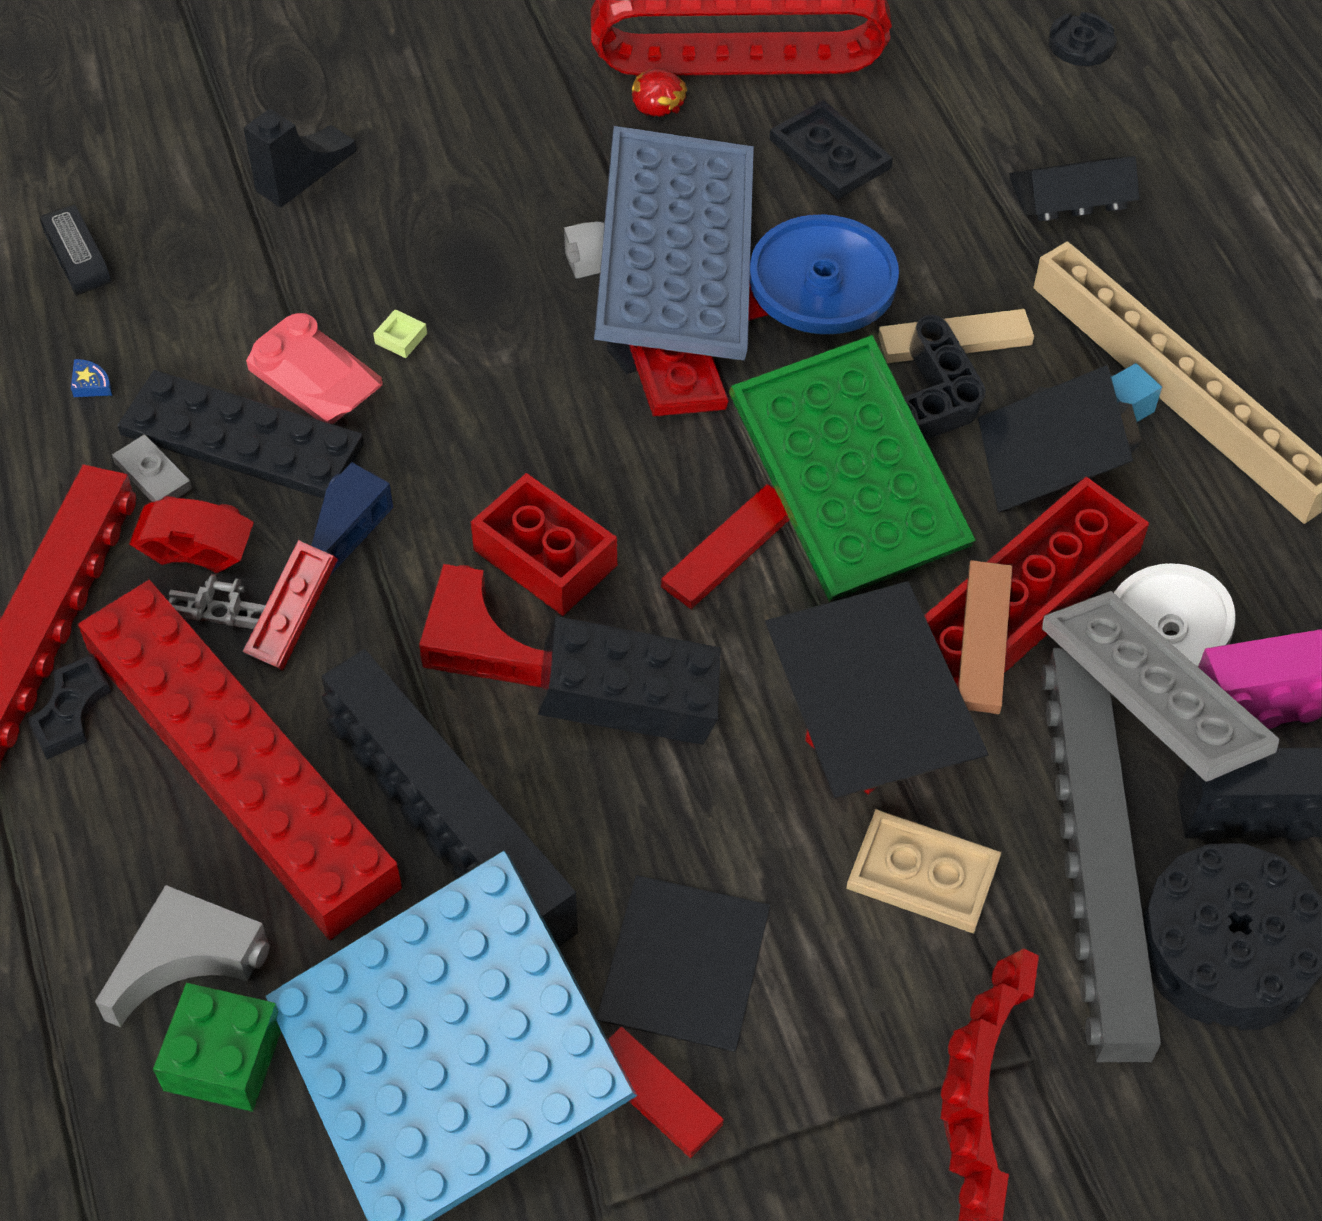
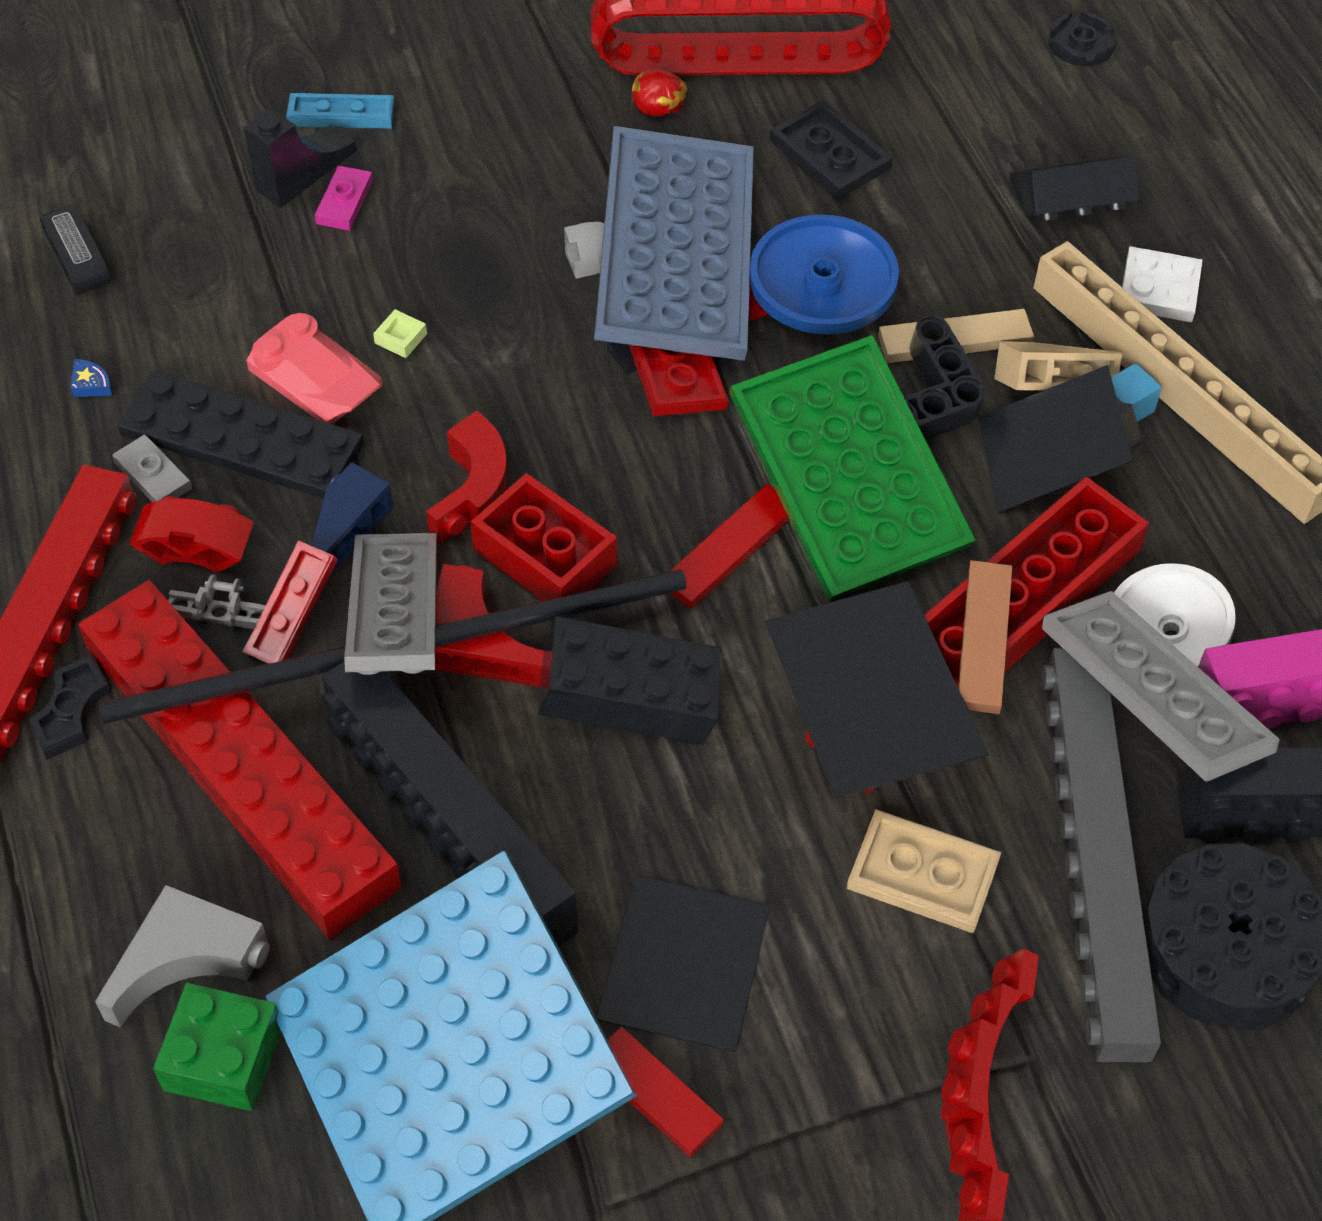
(341, 110): none -> dark azure tile
(343, 198): none -> dark pink plate
(392, 604): none -> light grey plate
(445, 634): none -> black piece
(482, 454): none -> red arch
(1047, 365): none -> tan slope
(1163, 282): none -> white plate

